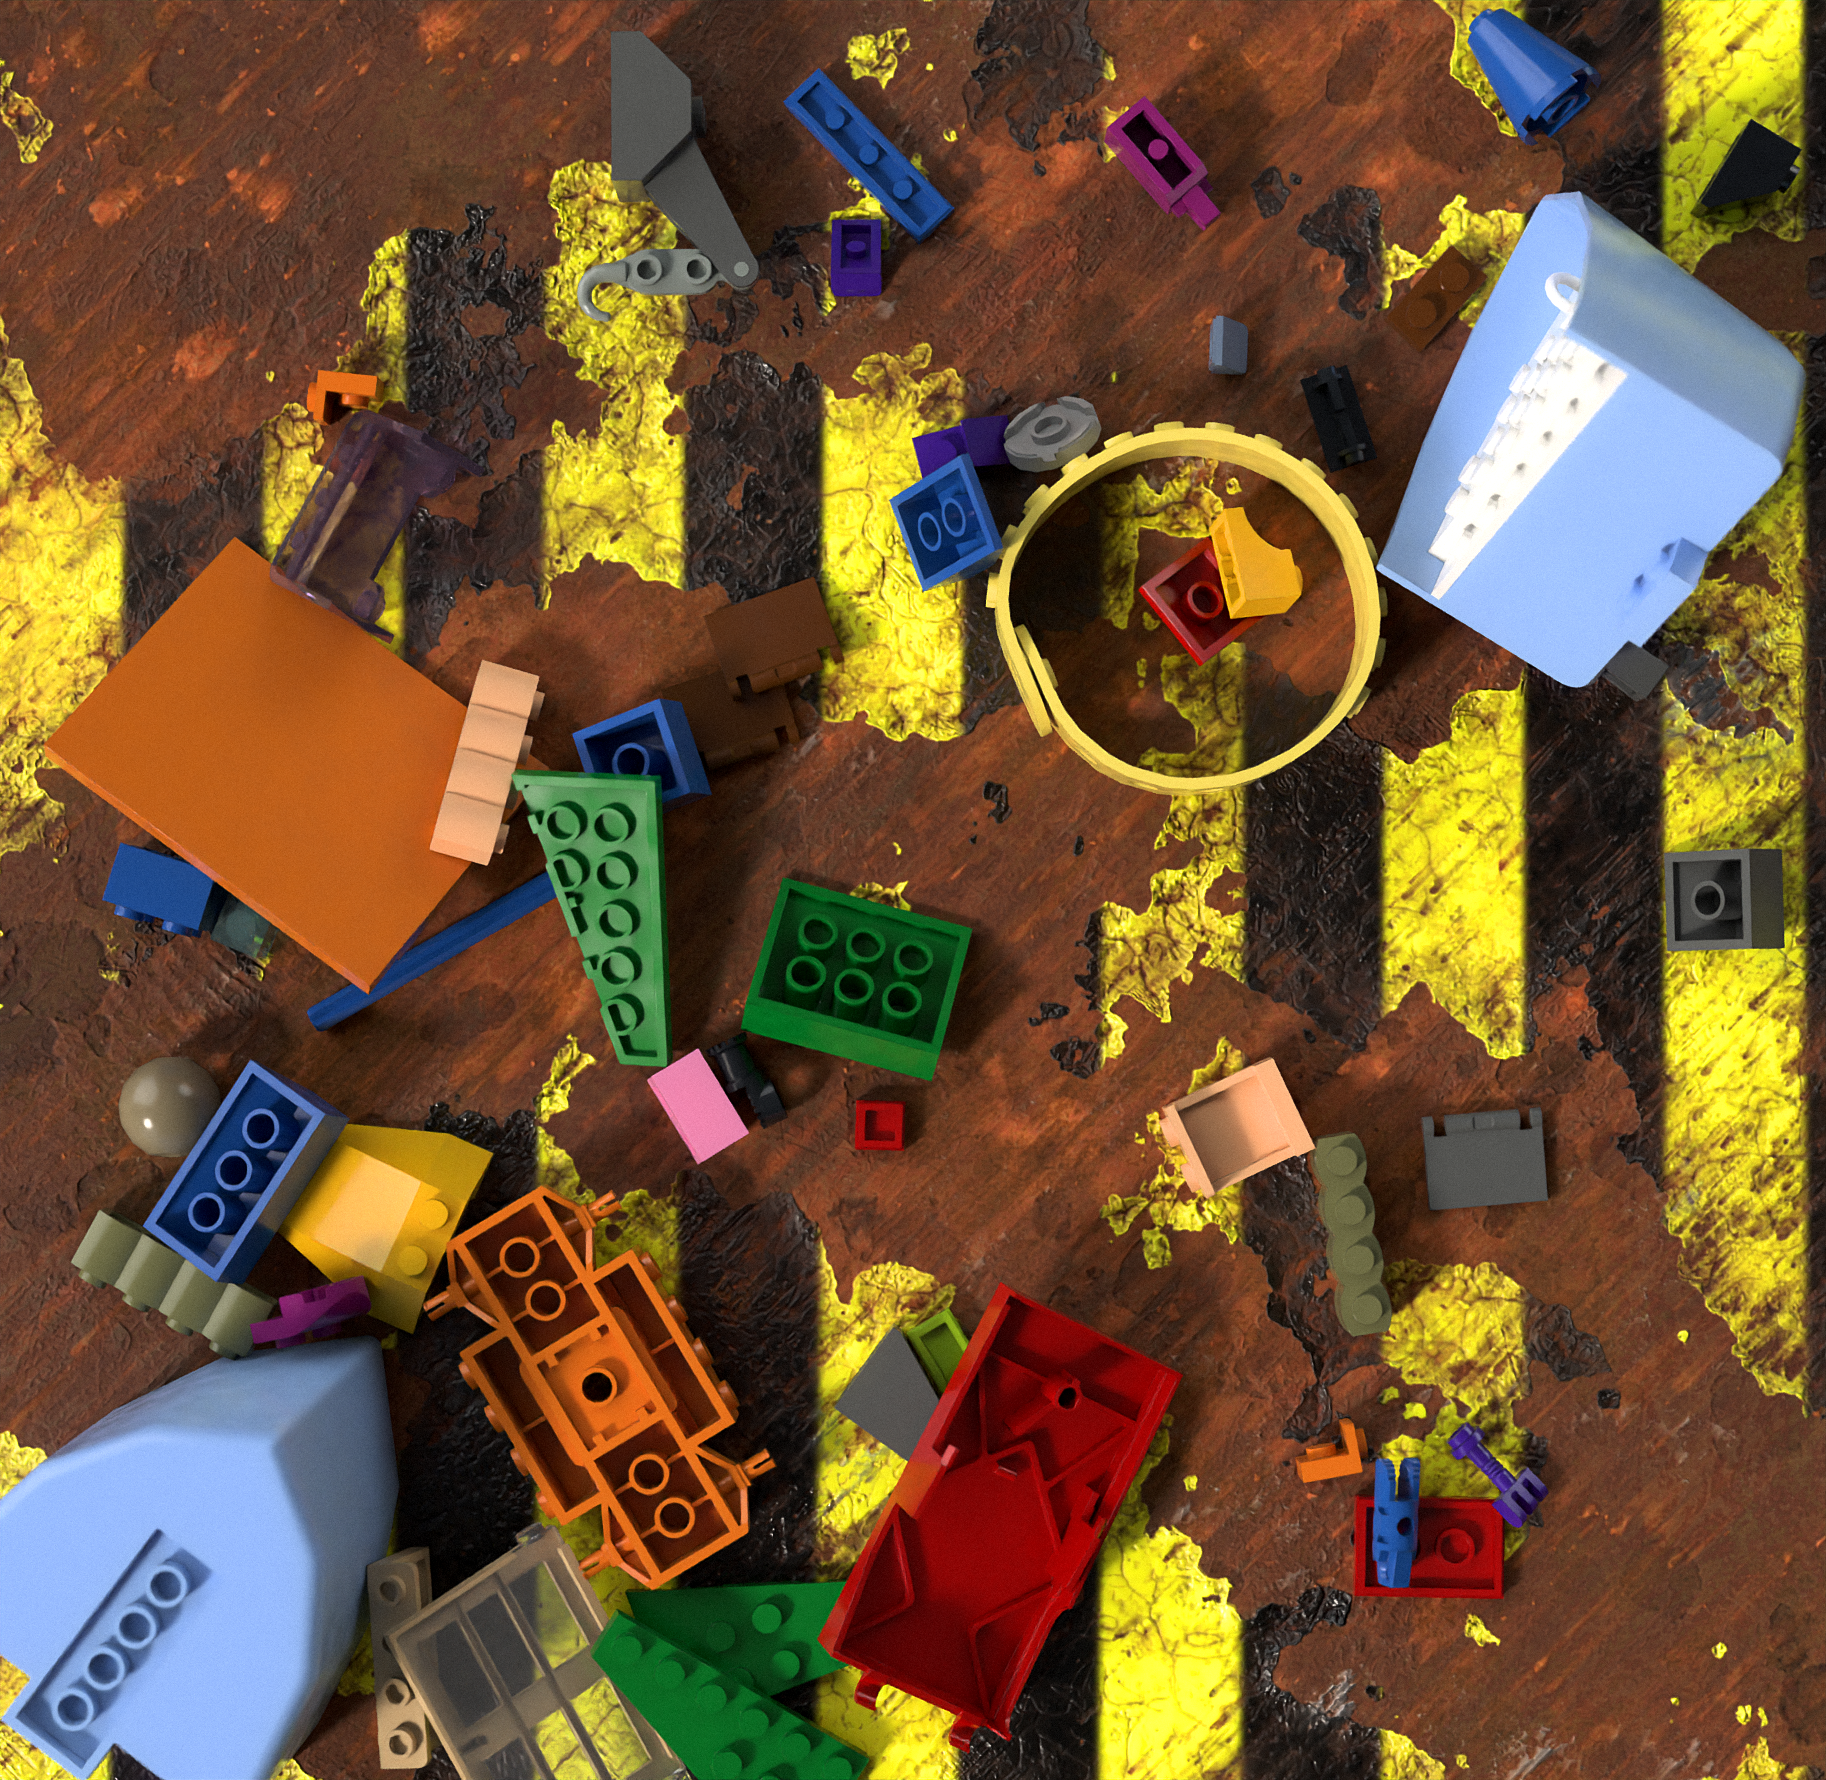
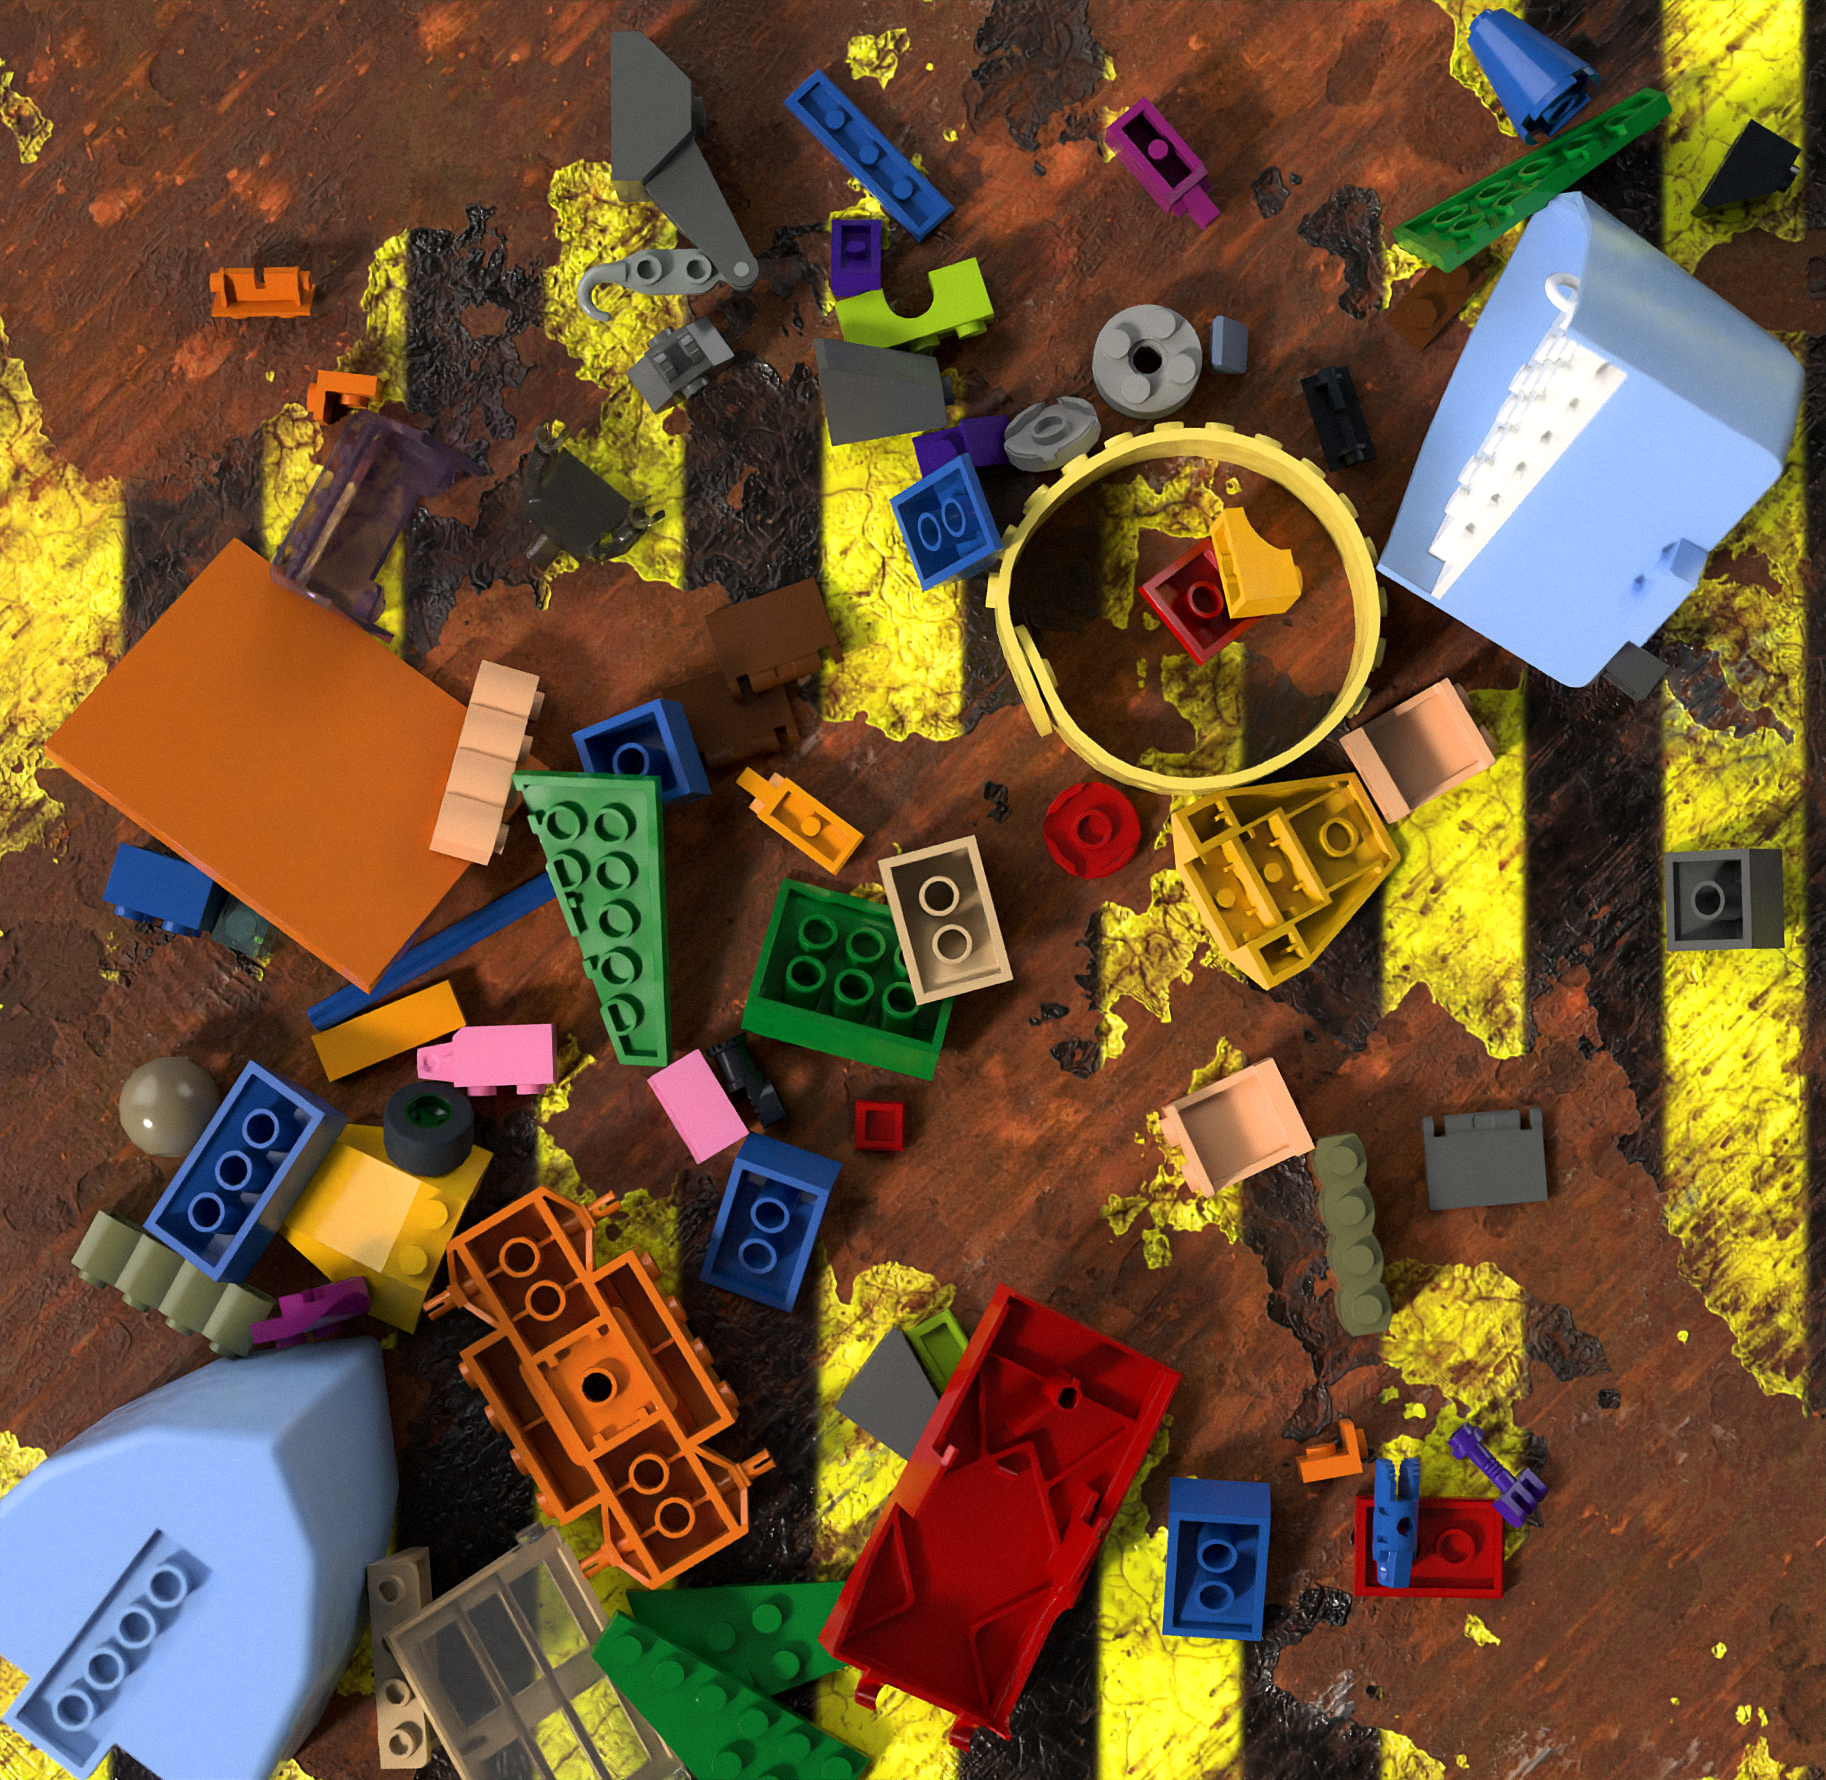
(284, 294): none -> orange hinge
(389, 1030): none -> light orange tile
(428, 1128): none -> black wheel
(494, 1057): none -> bright pink hinge
(576, 507): none -> clear smoke torso
(680, 364): none -> dark grey hinge
(770, 1221): none -> blue slope
(801, 819): none -> light orange hinge
(879, 391): none -> dark grey slope
(945, 920): none -> tan slope
(957, 308): none -> lime arch
(1091, 830): none -> red tile
(1153, 331): none -> light grey wheel
(1216, 1559): none -> blue slope
(1281, 868): none -> yellow wedge
(1419, 749): none -> light nougat panel
(1490, 207): none -> green wing

